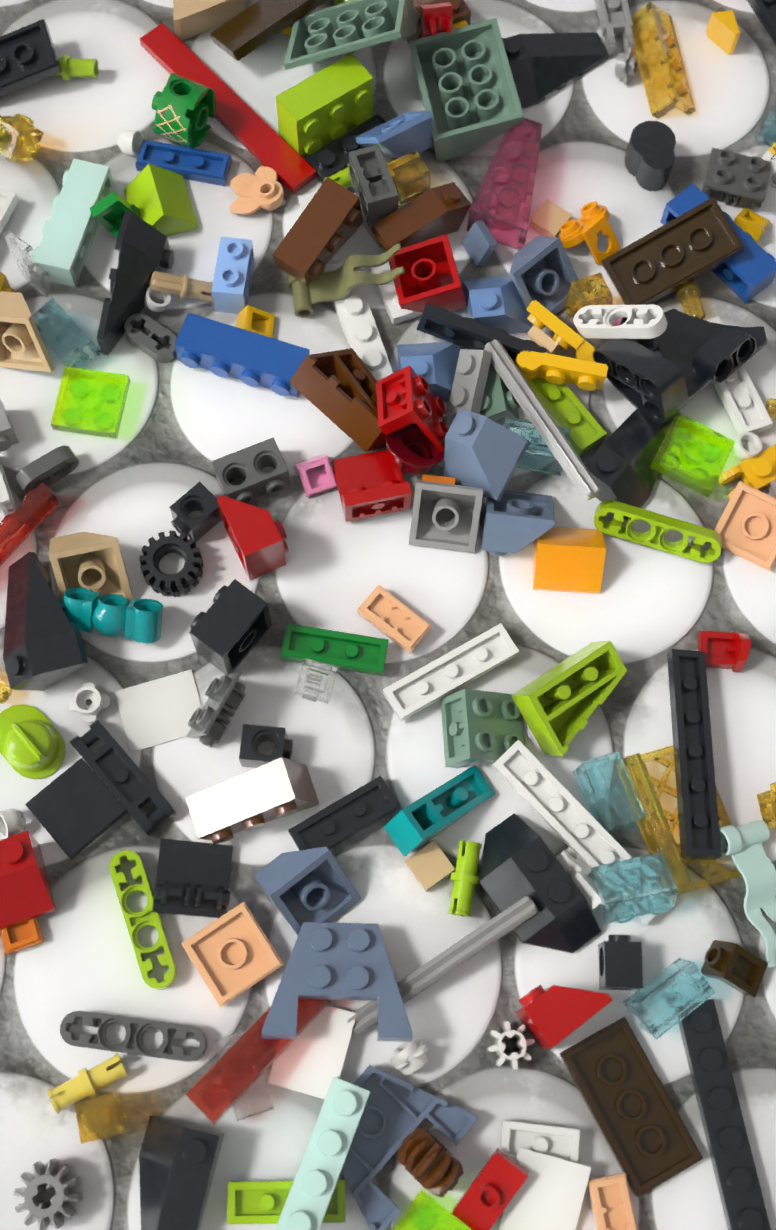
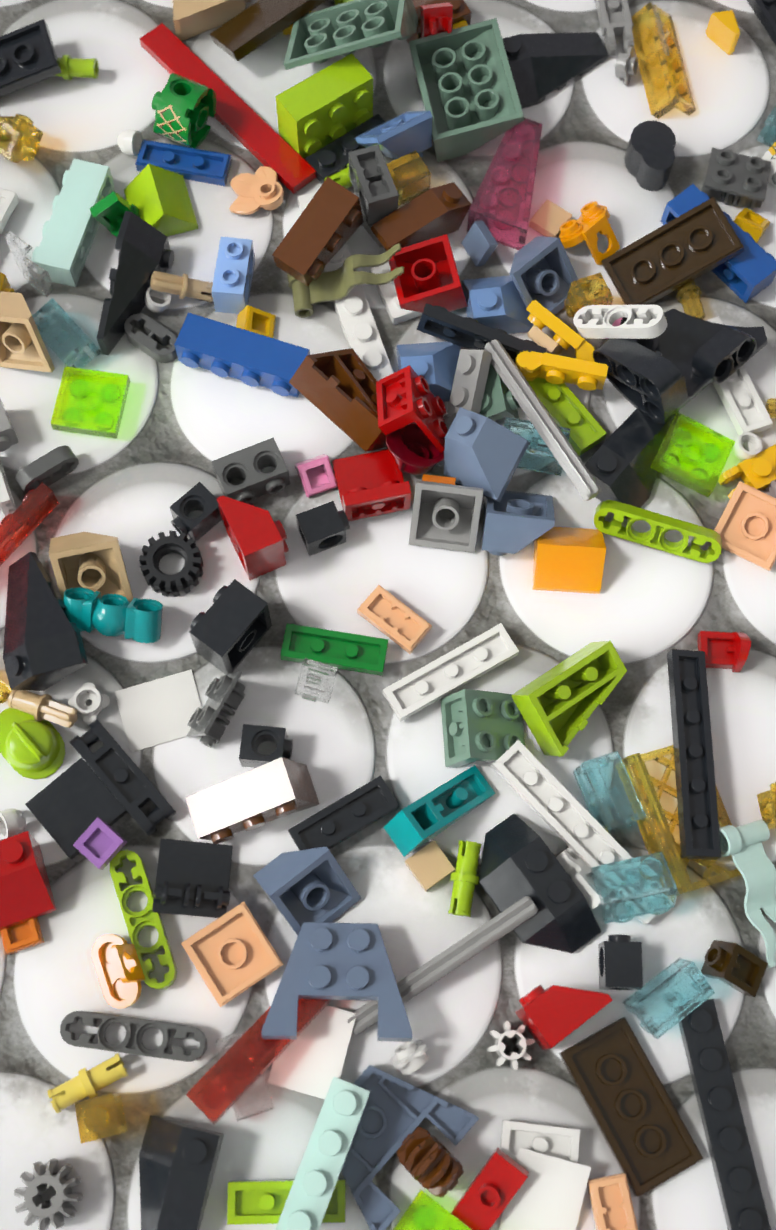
(43, 707): none -> tan axle
(100, 843): none -> medium lavender plate
(117, 970): none -> bracket
(322, 527): none -> black brick

